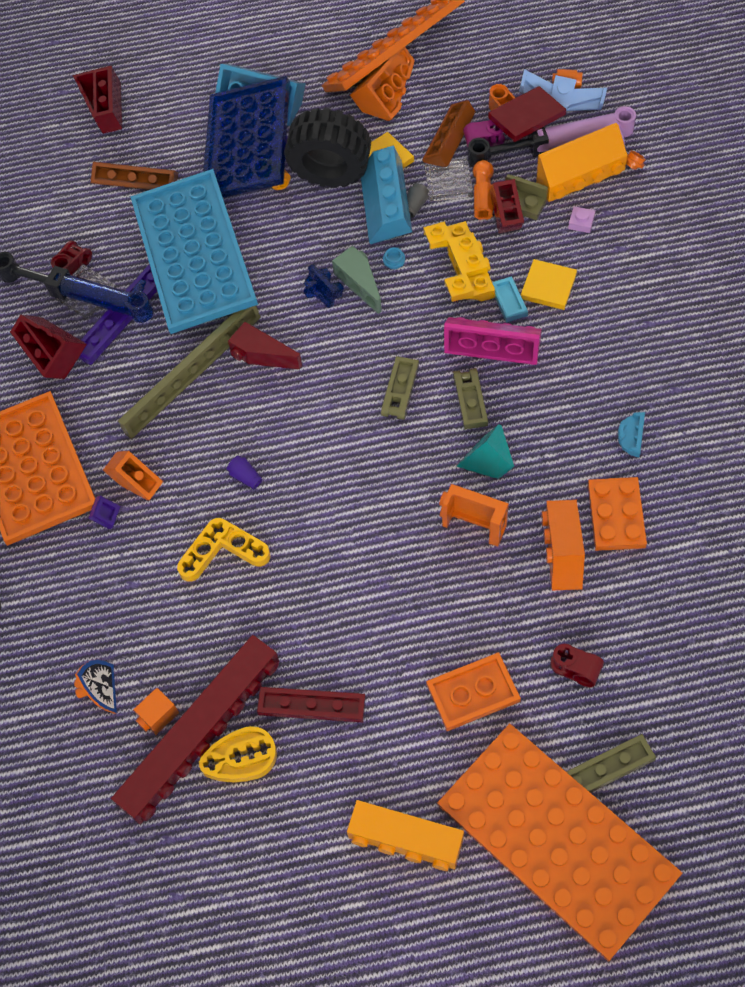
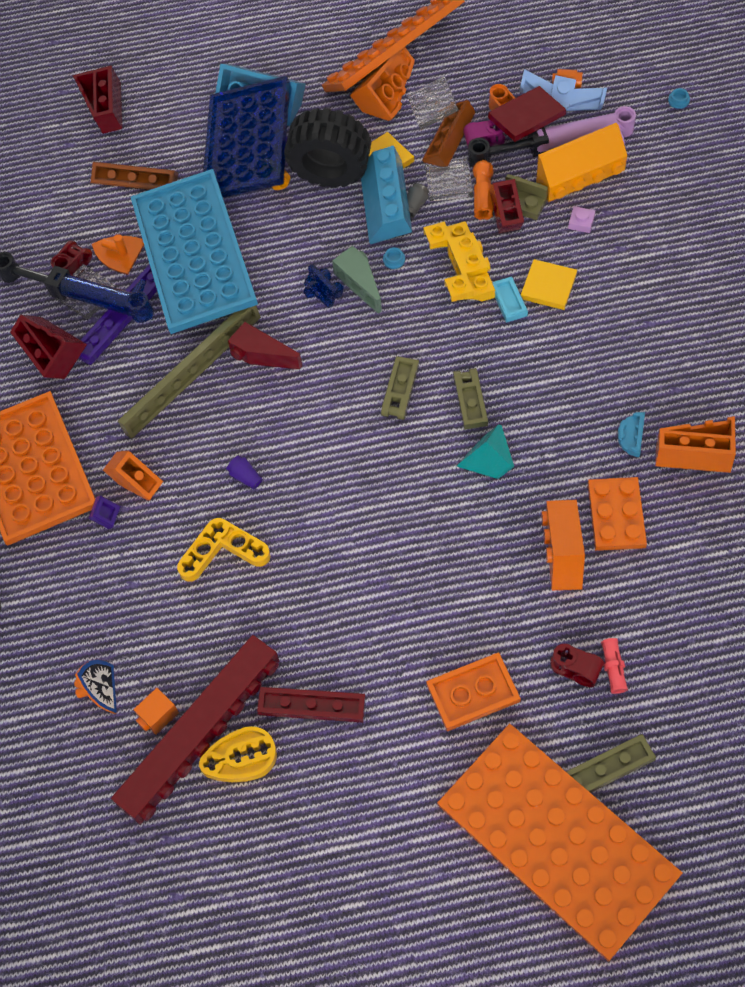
(118, 252): none -> orange shield
(405, 835): light orange brick -> none
(432, 103): none -> clear tile
(475, 509): orange panel -> none
(492, 340): dark pink slope -> none
(614, 666): none -> coral pin
(635, 160): orange plate -> none
(679, 98): none -> dark azure plate
(698, 447): none -> orange wedge

